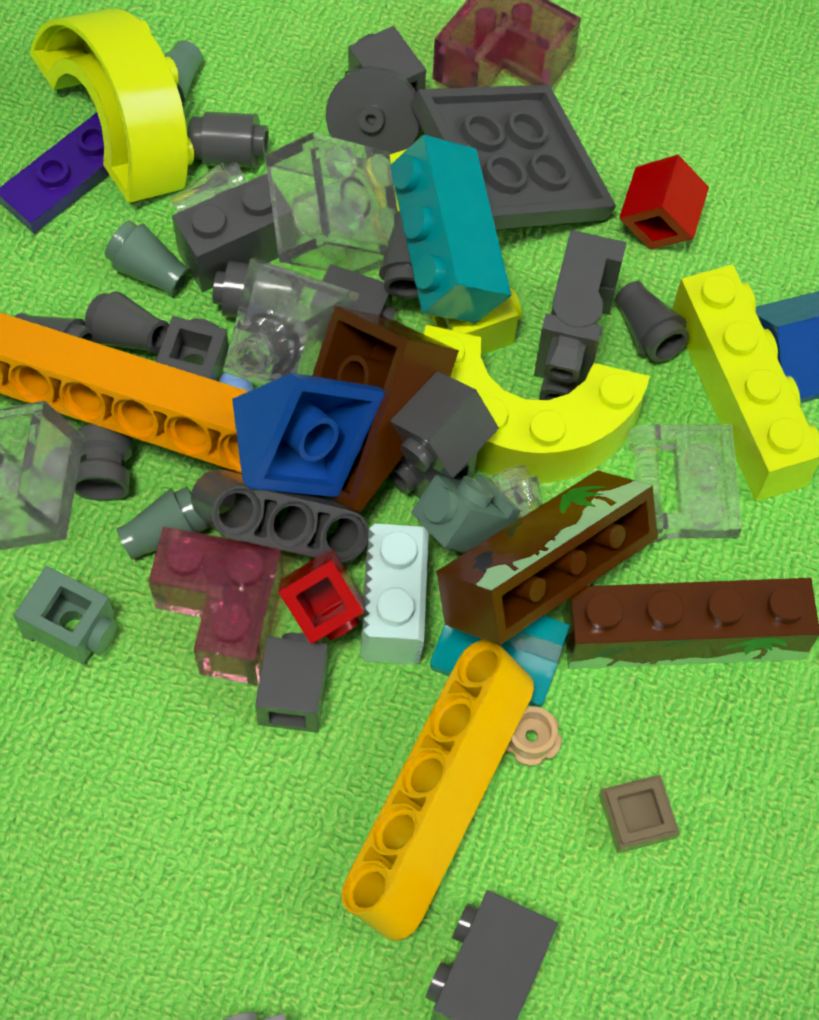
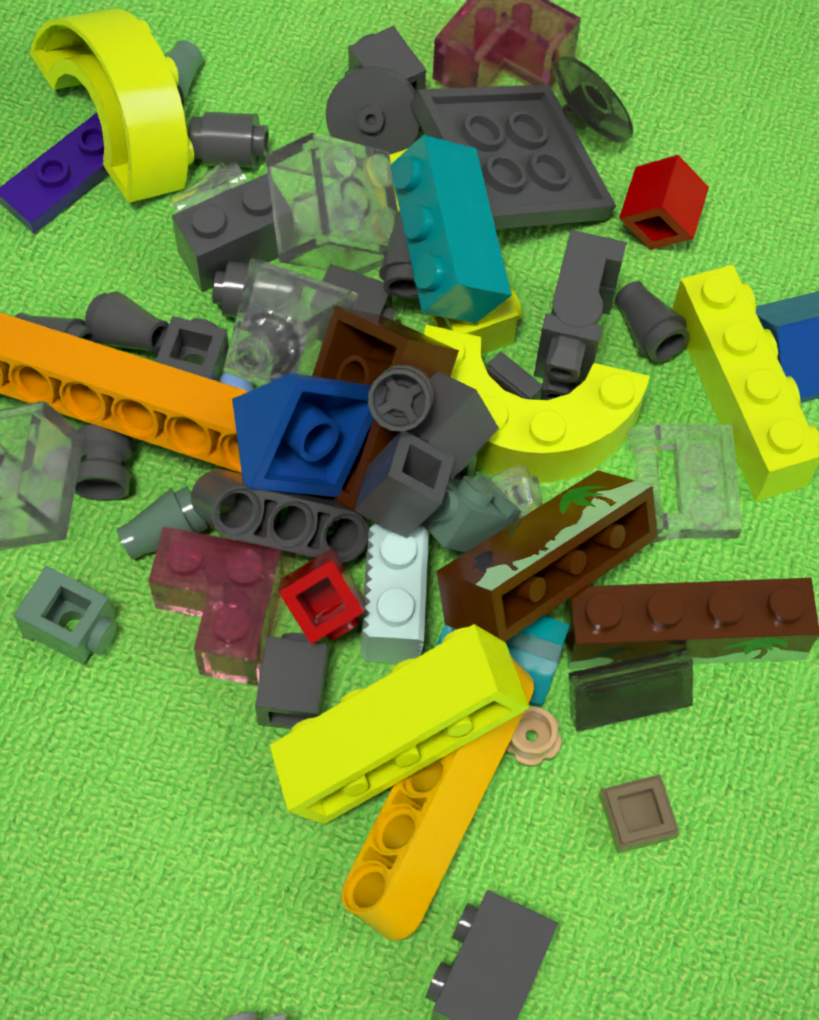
(146, 258): sand green cone -> none
(393, 405): none -> dark grey wheel
(398, 725): none -> neon yellow brick
(404, 484): none -> dark grey brick
(513, 378): none -> dark grey tile
(591, 101): none -> clear smoke dish
(631, 689): none -> clear smoke tile

